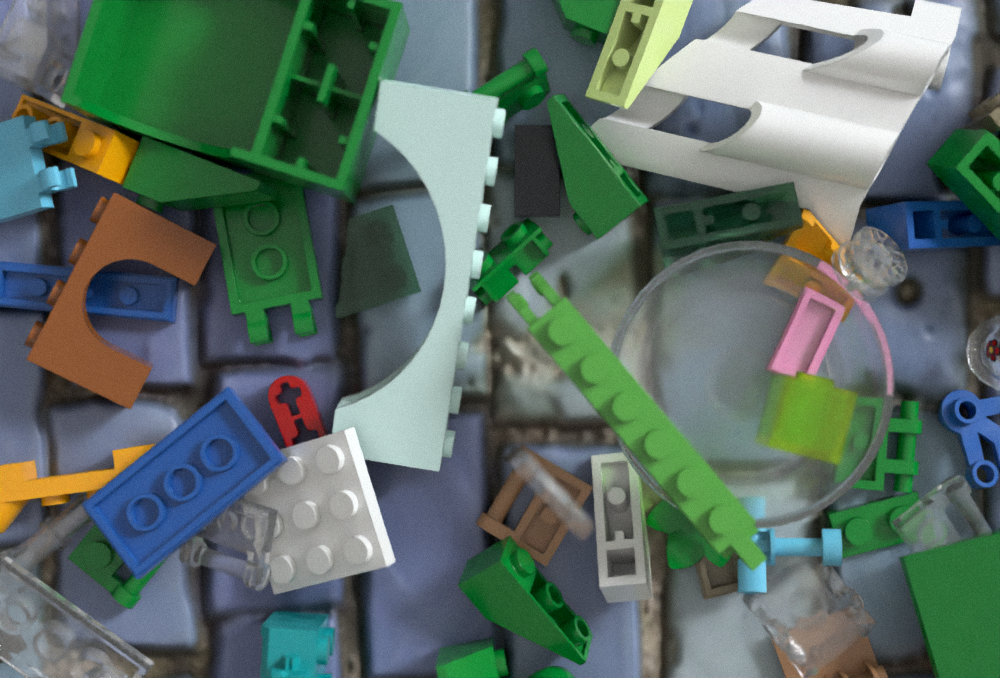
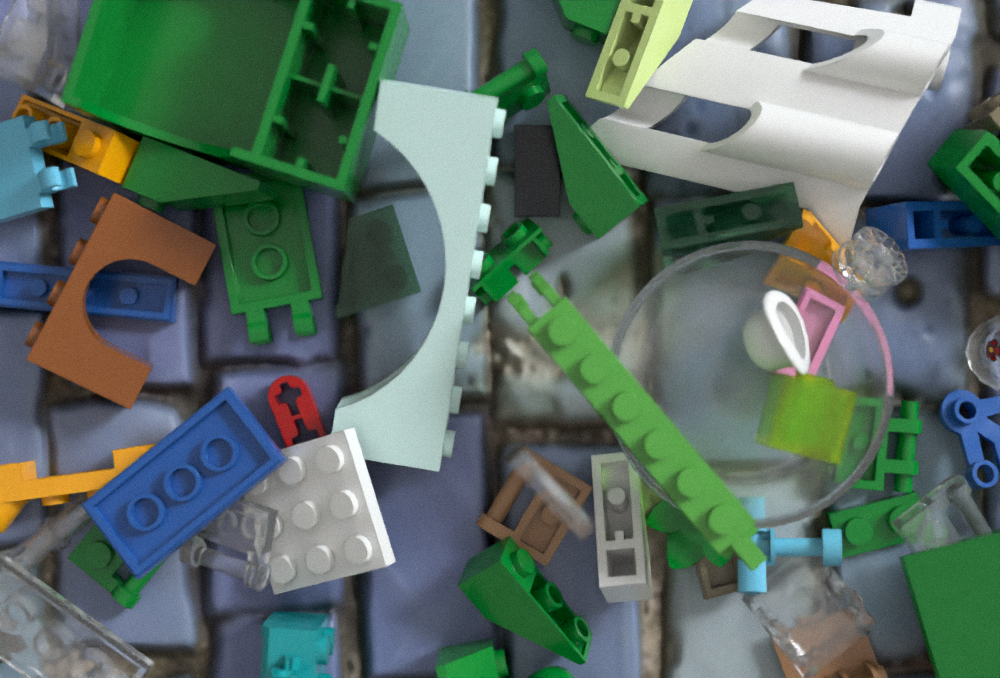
(777, 335): none -> white hat

